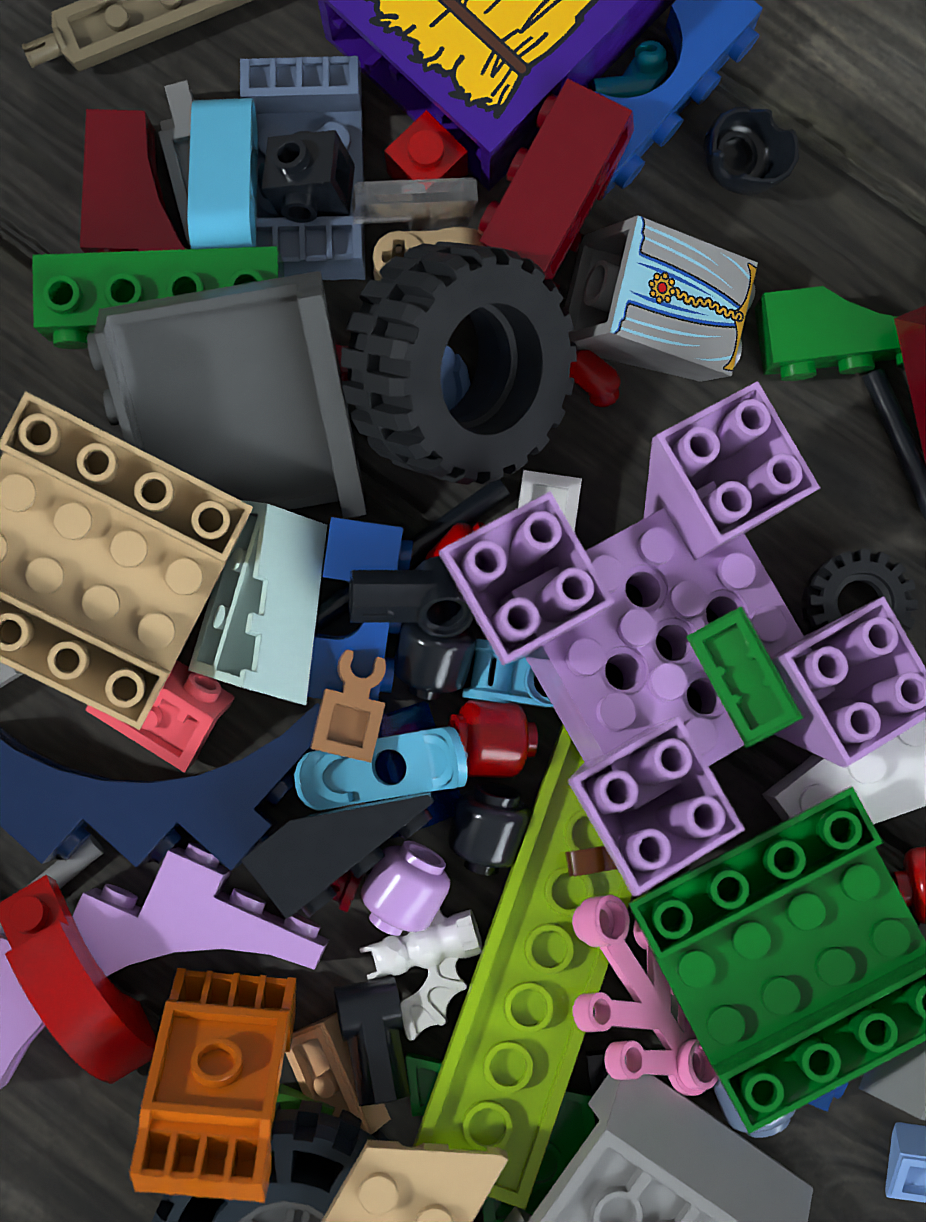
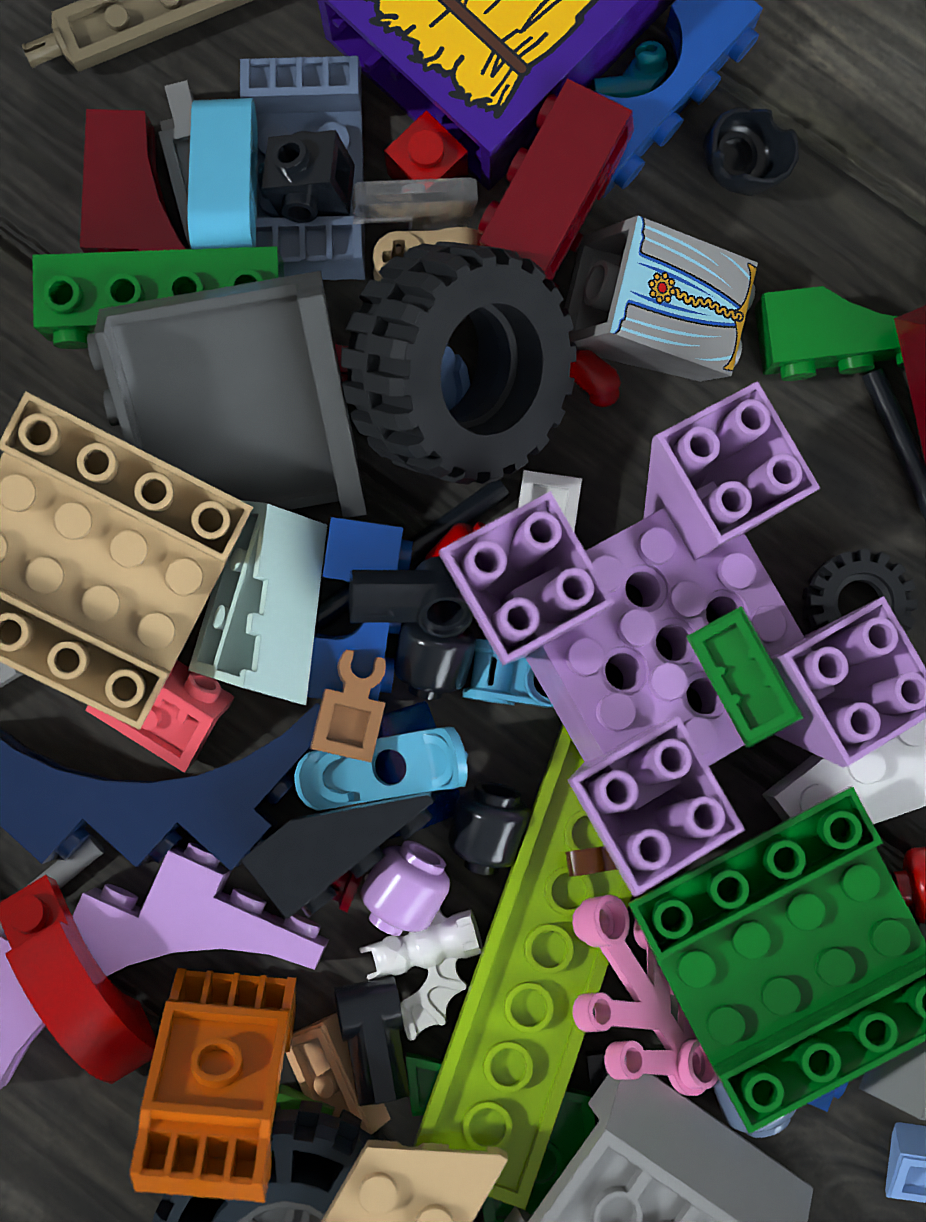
(495, 737): red head -> none

